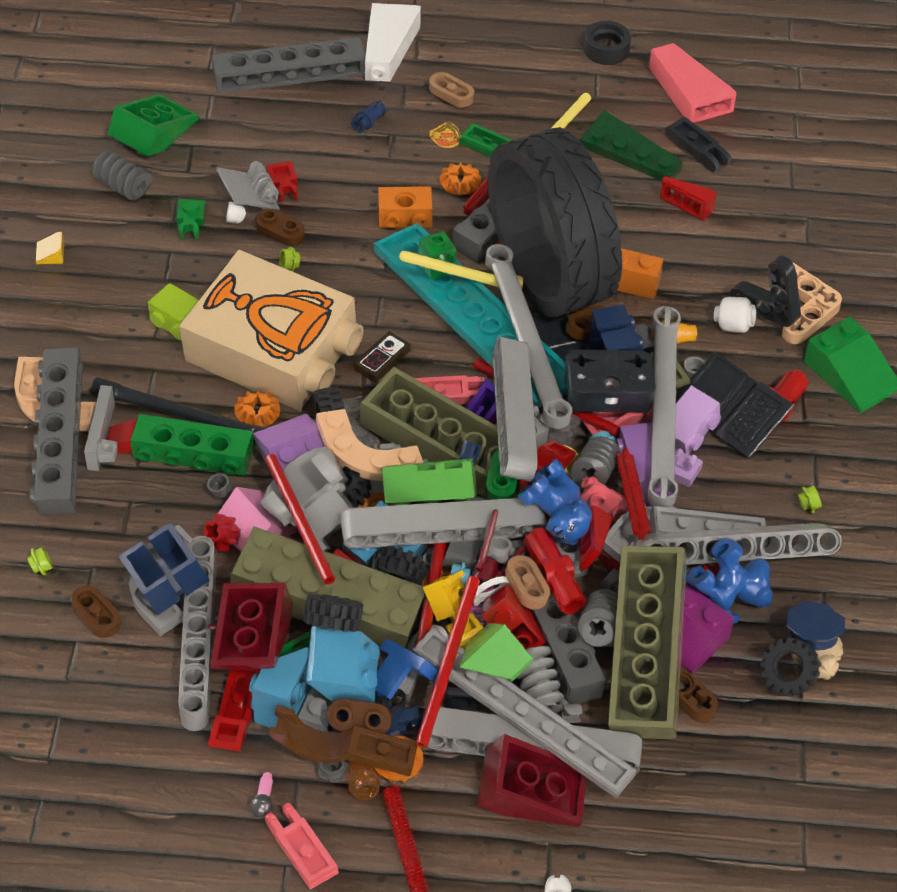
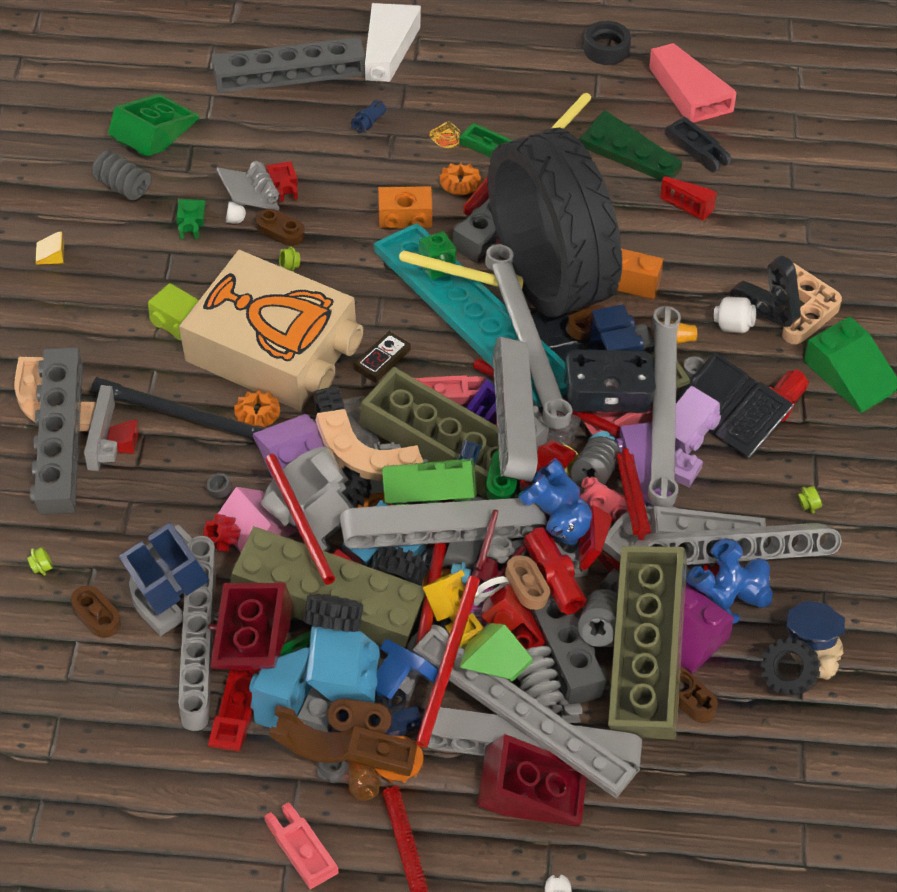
(192, 444): green brick -> none
(262, 802): flat silver piece -> none
(451, 89): medium nougat plate -> none
(460, 700): black slope -> none

